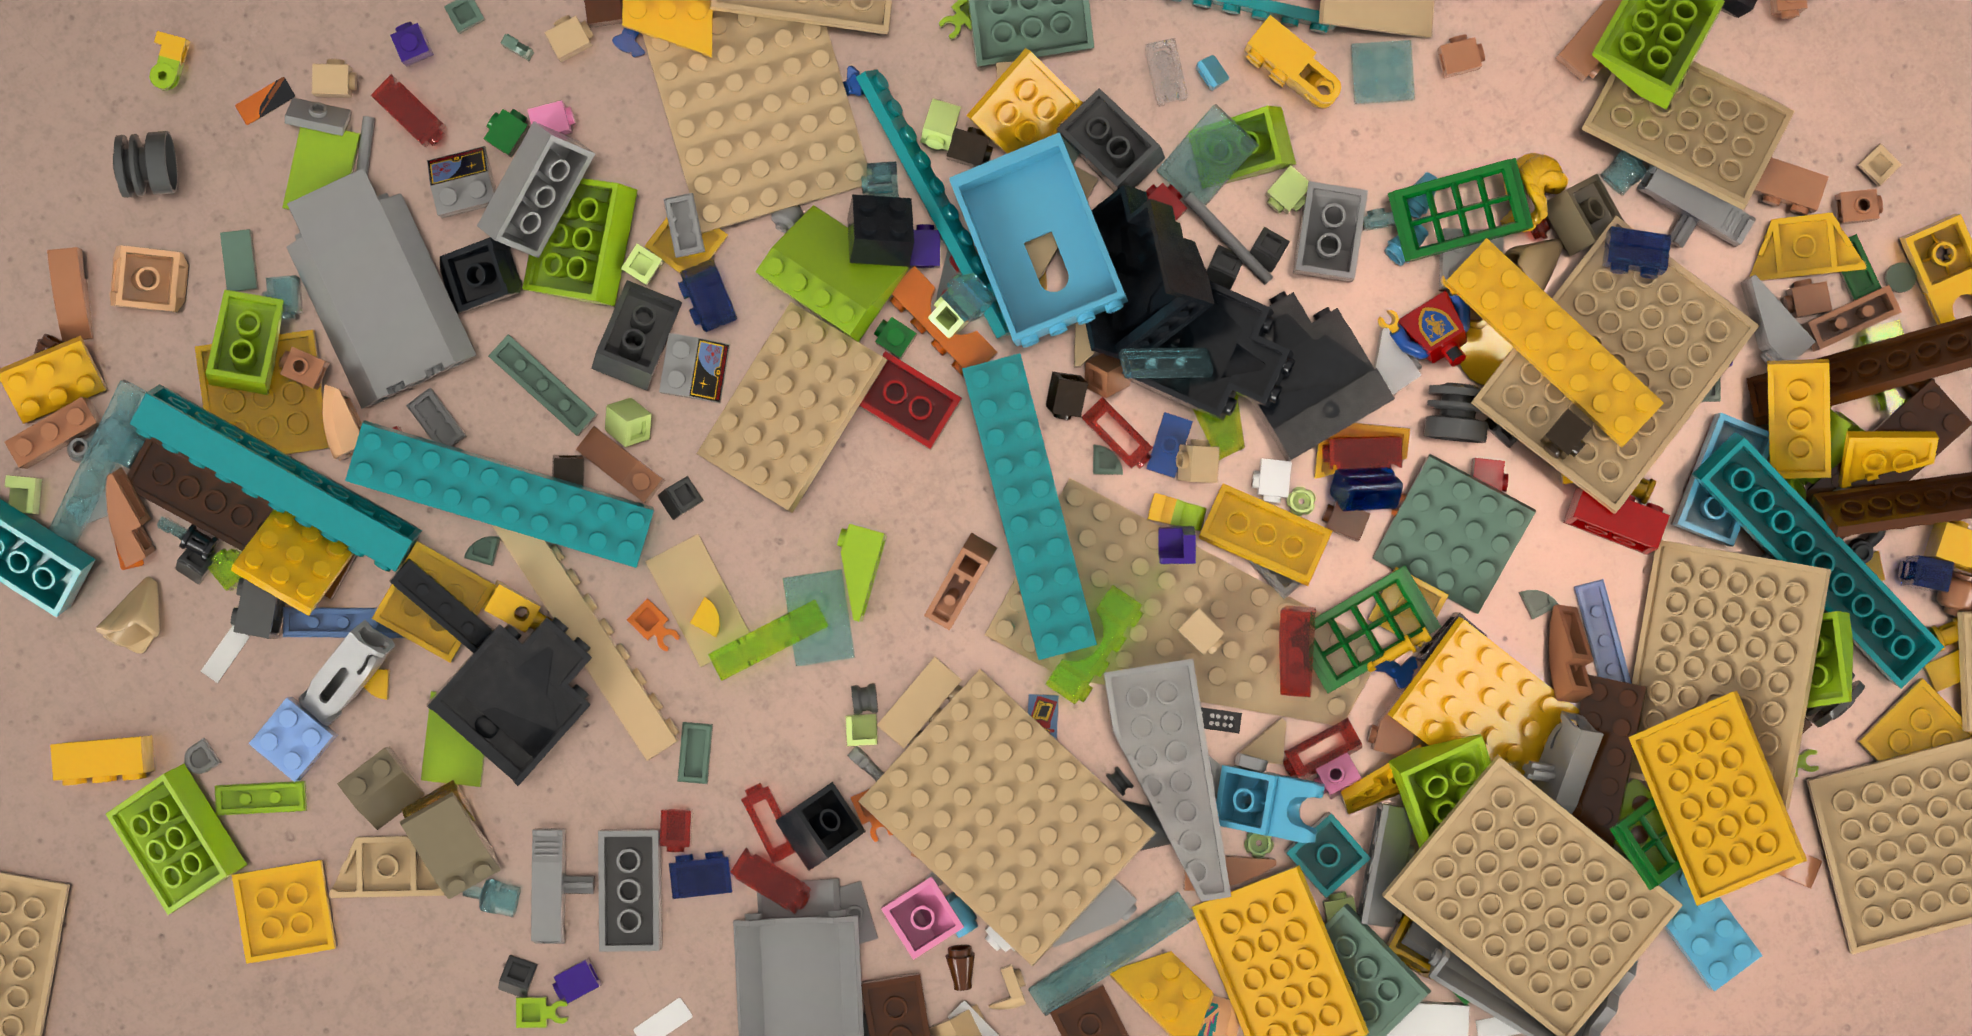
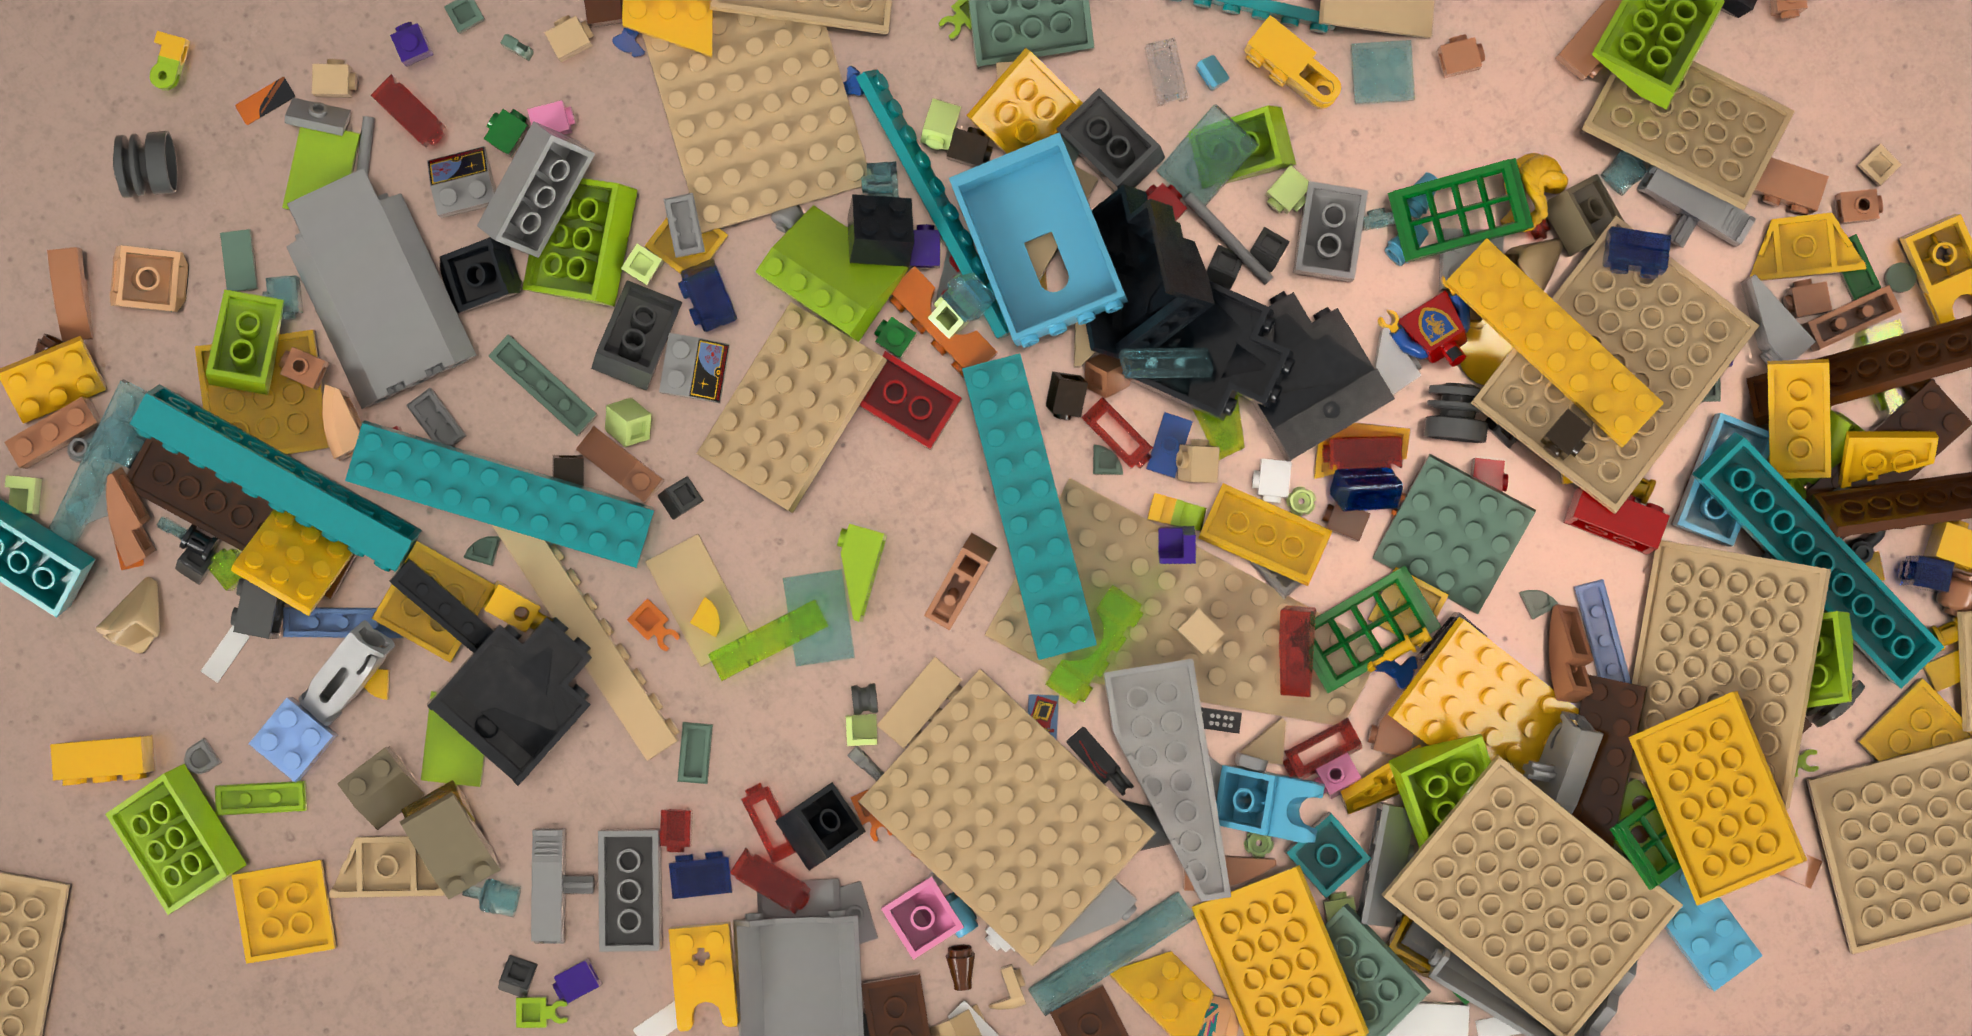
(706, 981): none -> yellow brick
(1092, 754): none -> black sticker

